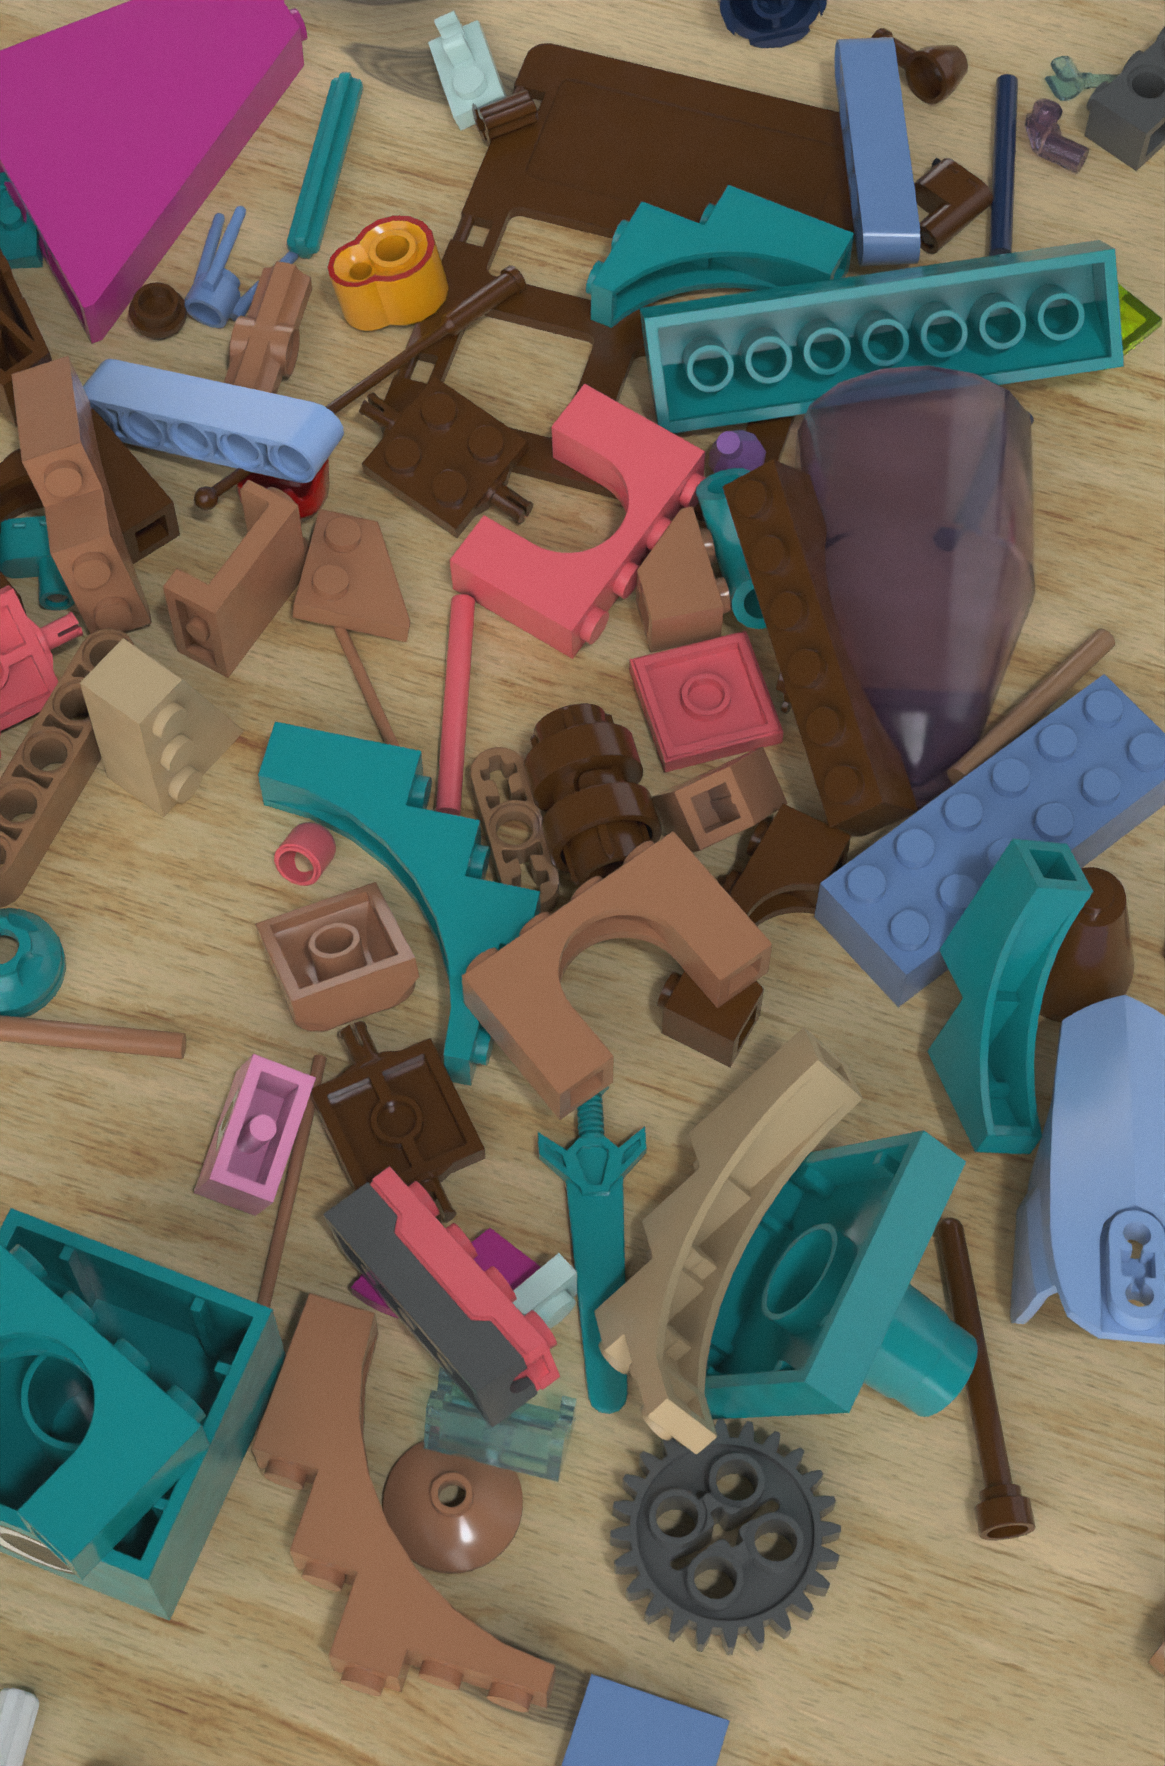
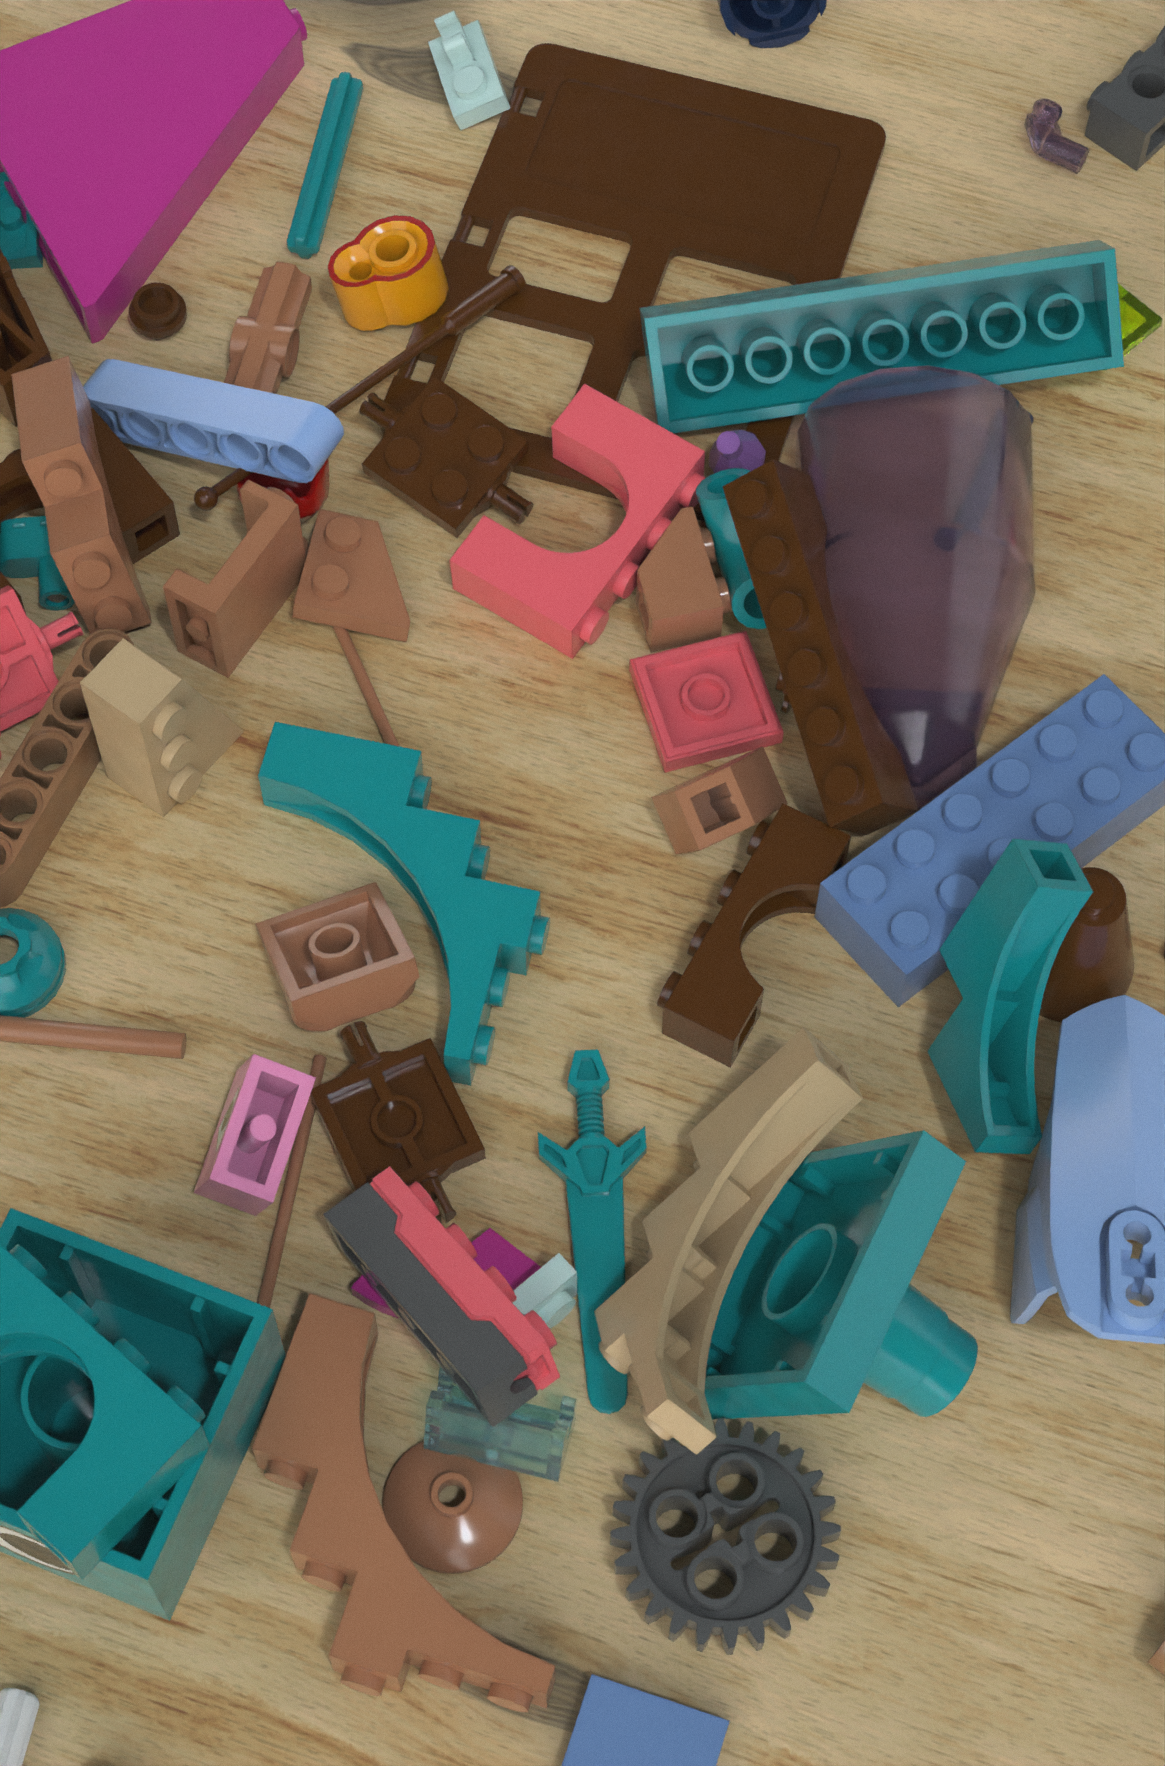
(215, 289): medium blue plant -> none
(311, 841): coral piece -> none
(455, 705): coral bar -> none
(505, 115): reddish brown piece -> none
(519, 807): medium nougat beam -> none
(588, 785): reddish brown piece -> none
(654, 897): nougat arch -> none
(734, 245): teal arch -> none
(877, 152): medium blue beam -> none
(930, 71): reddish brown bar -> none
(951, 199): reddish brown piece -> none
(1002, 1508): reddish brown piece -> none
(1003, 165): dark blue bar -> none
(1035, 703): medium nougat bar -> none
(1070, 82): clear light blue hand -> none

